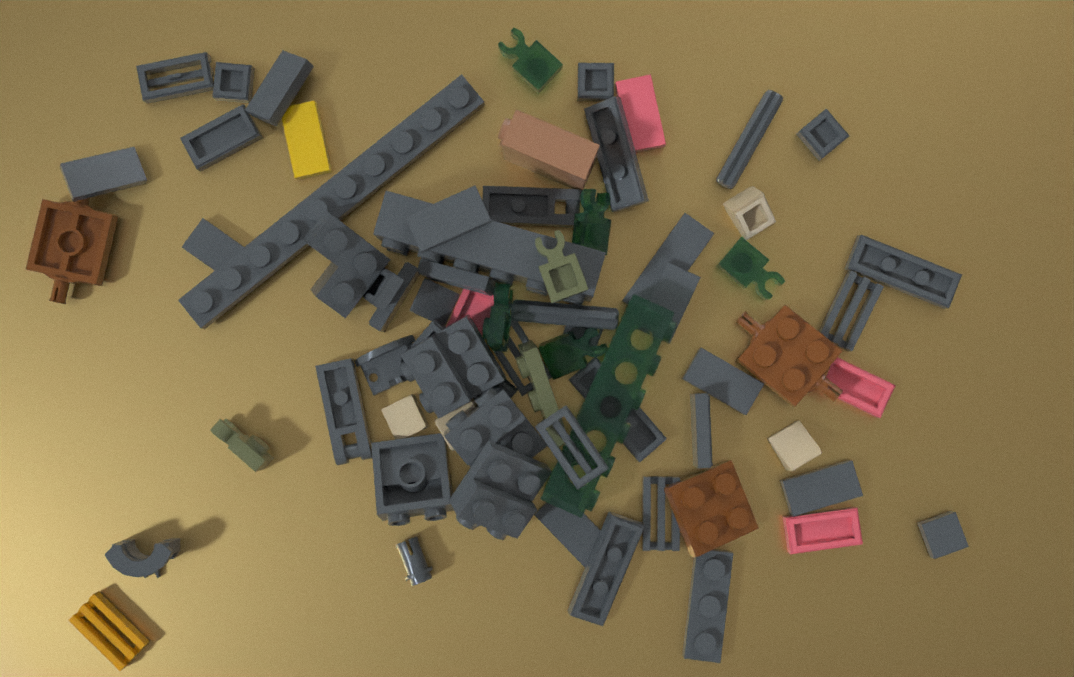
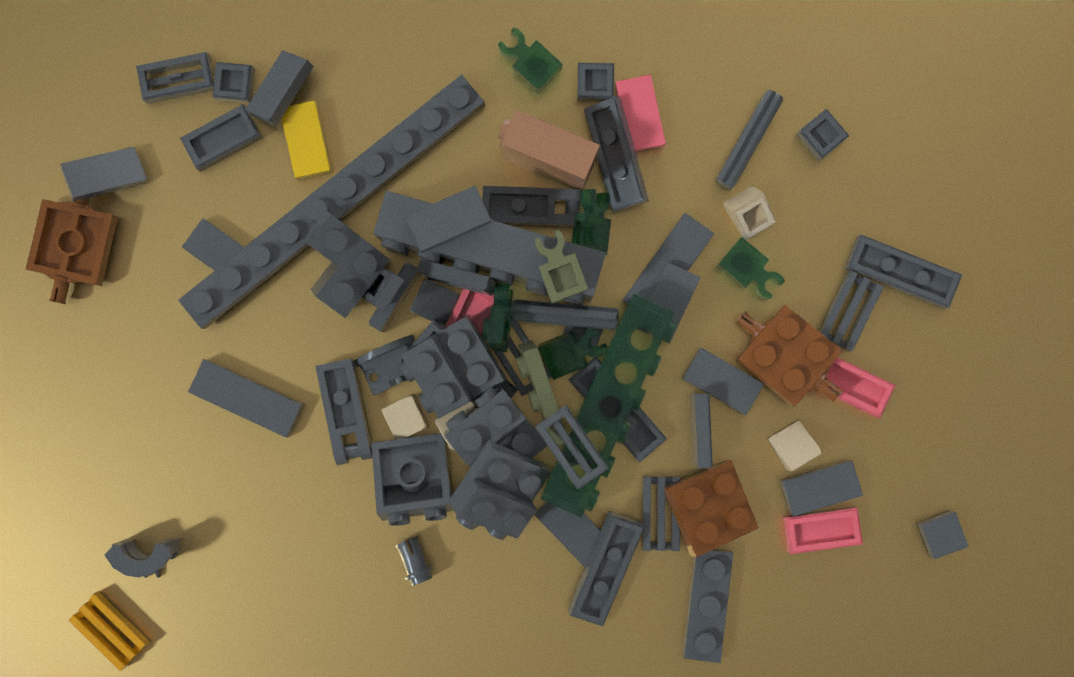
(246, 398): none -> dark grey tile
(249, 449): olive plate -> none

